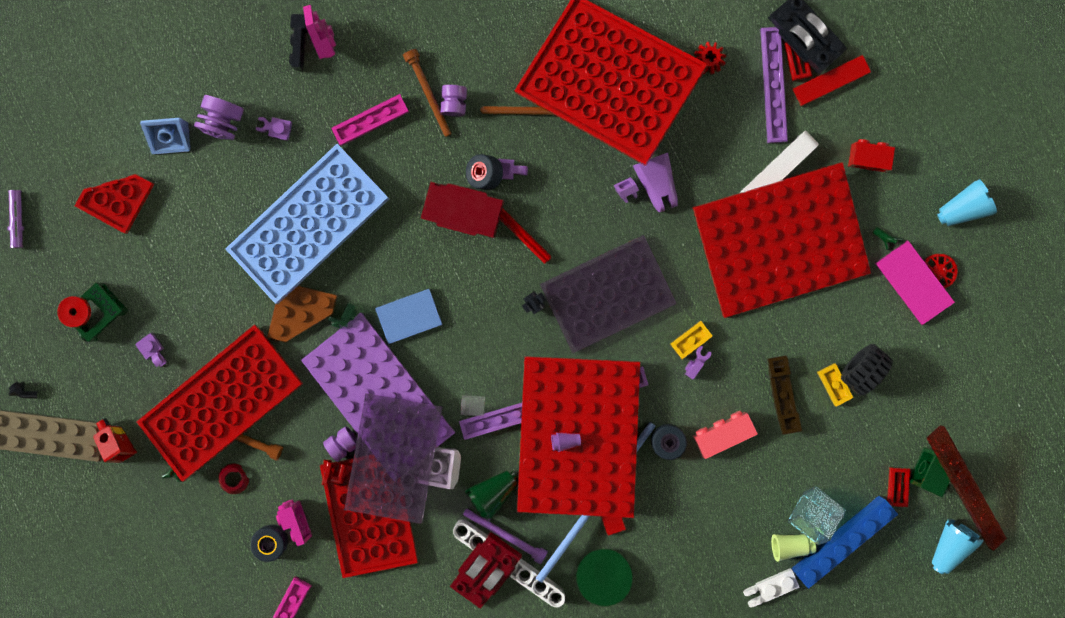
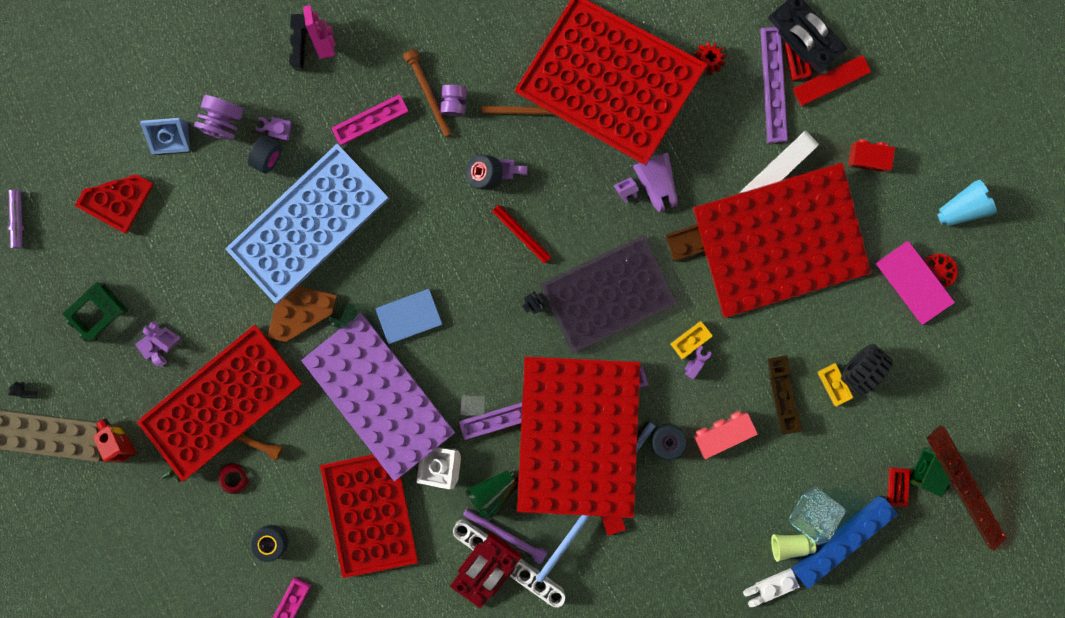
(65, 311): red piece -> none
(161, 337): none -> medium lavender plate
(264, 154): none -> black wheel
(292, 516): dark pink plate -> none
(339, 445): medium lavender wheel -> none
(343, 470): red piece -> none
(393, 458): clear purple plate -> none
(462, 209): dark red piece -> none
(564, 441): medium lavender cone -> none
(604, 577): dark green piece -> none
(685, 242): none -> reddish brown plate
(886, 237): dark green bar -> none
(954, 546): medium azure cone -> none

